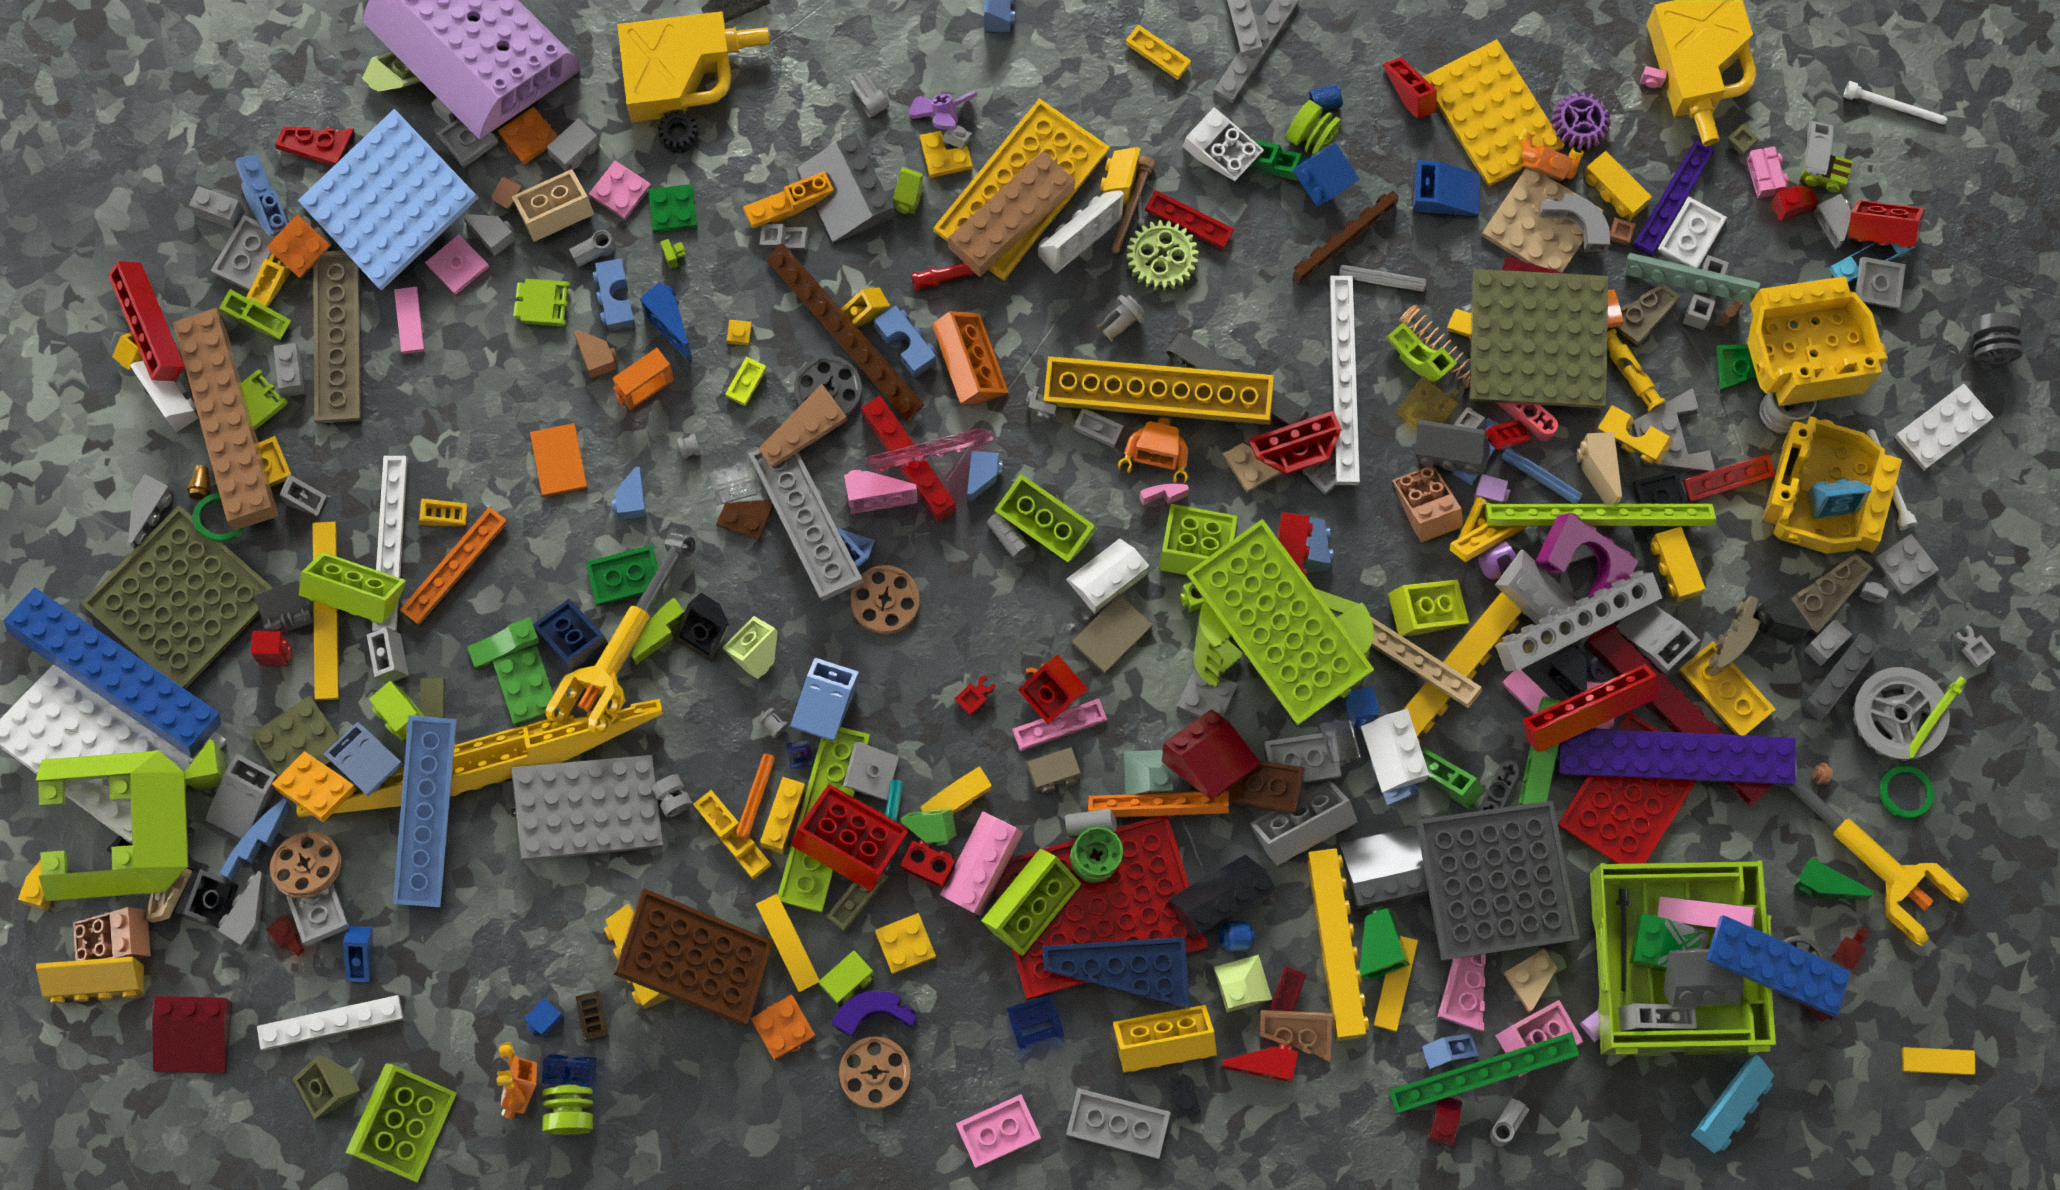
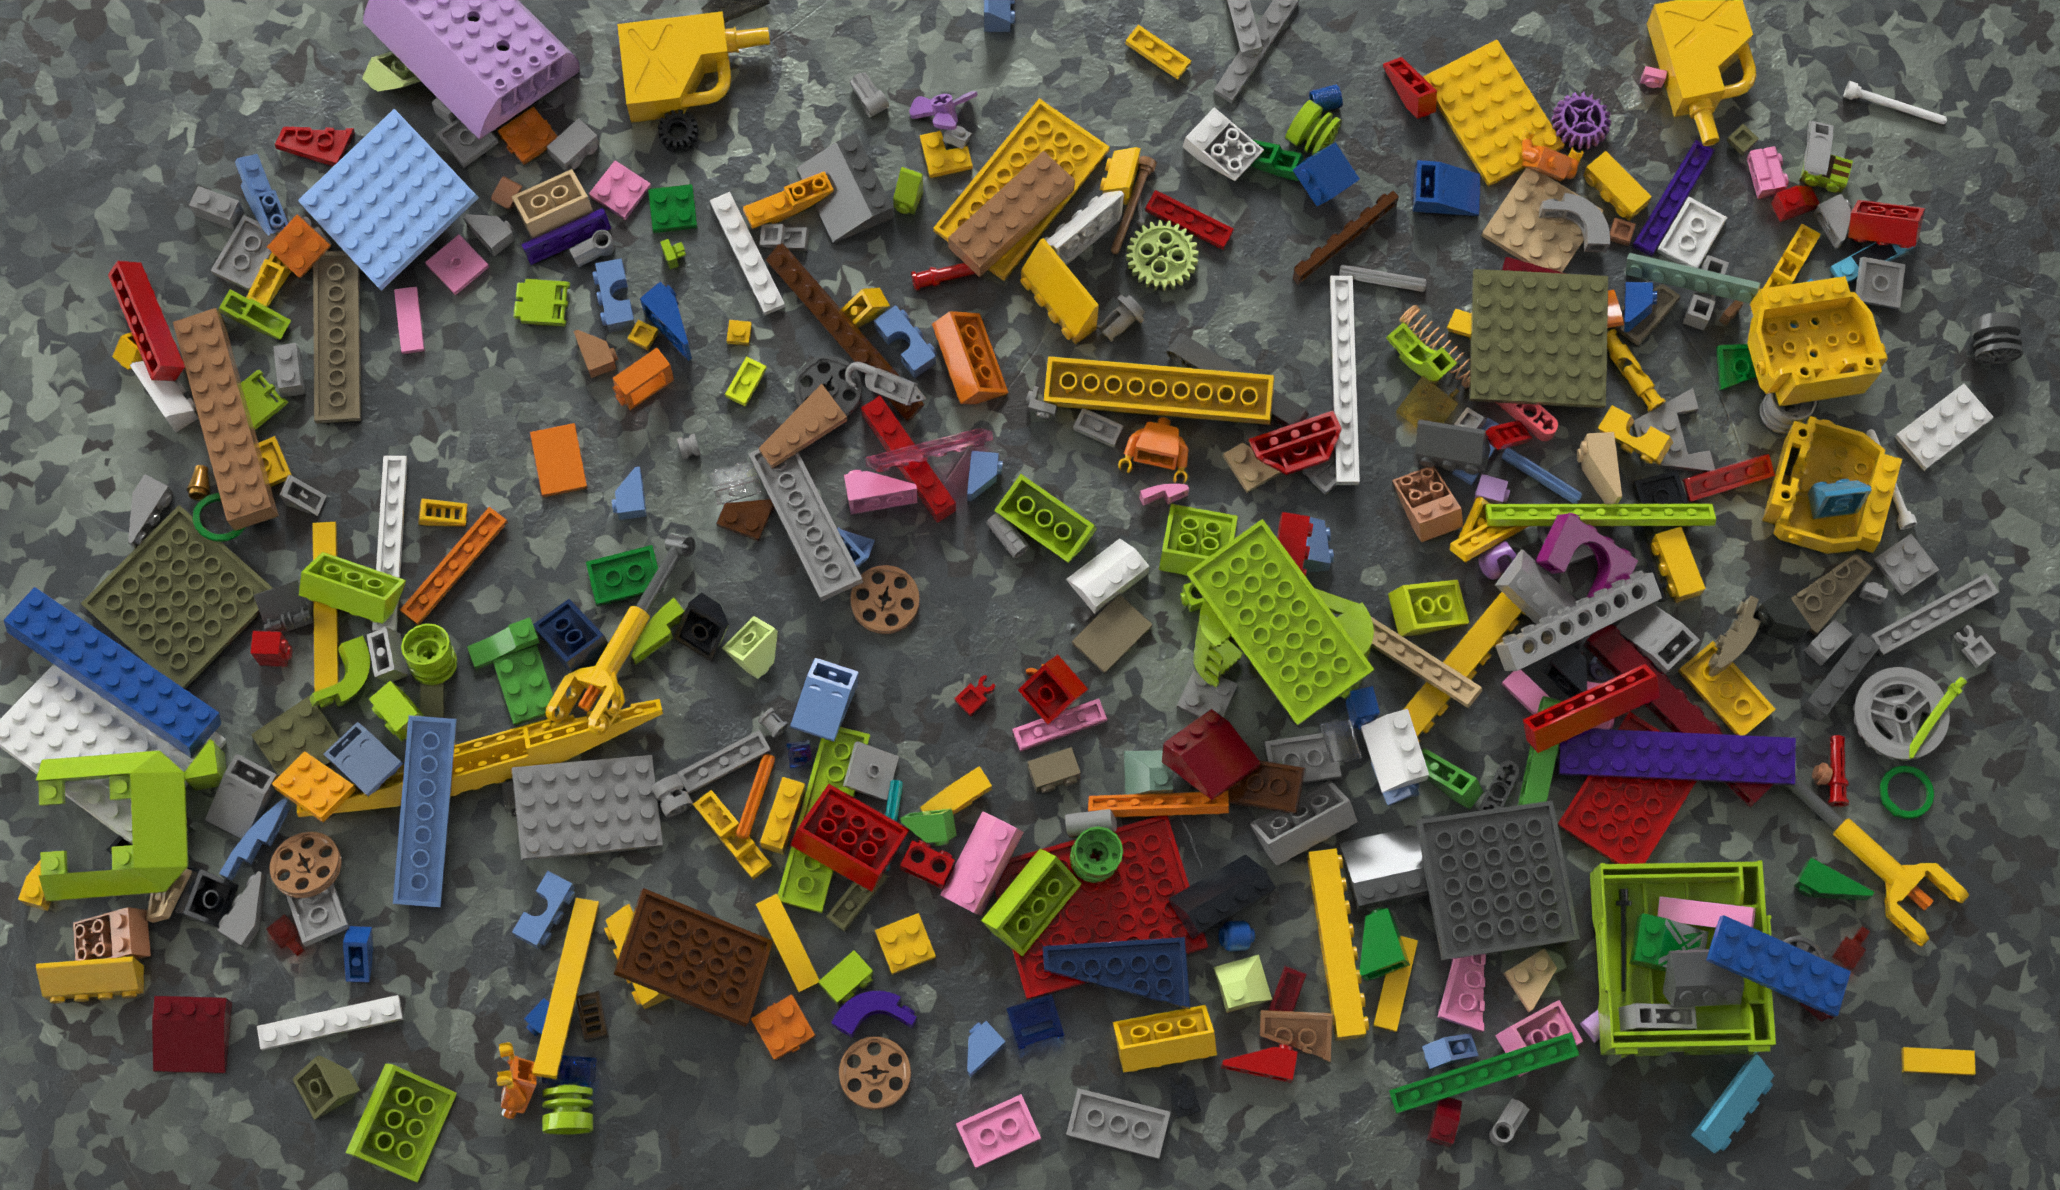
(357, 665): none -> lime arch
(429, 654): none -> lime wheel
(536, 929): none -> medium blue arch
(565, 236): none -> dark purple plate
(565, 988): none -> yellow tile
(643, 335): none -> yellow plate
(724, 762): none -> light grey plate
(747, 253): none -> white plate
(886, 383): none -> light grey plate
(982, 1046): none -> medium blue slope
(1060, 293): none -> yellow slope
(1638, 303): none -> blue slope
(1793, 257): none -> yellow slope
(1838, 782): none -> red pin
(1934, 614): none -> light grey plate

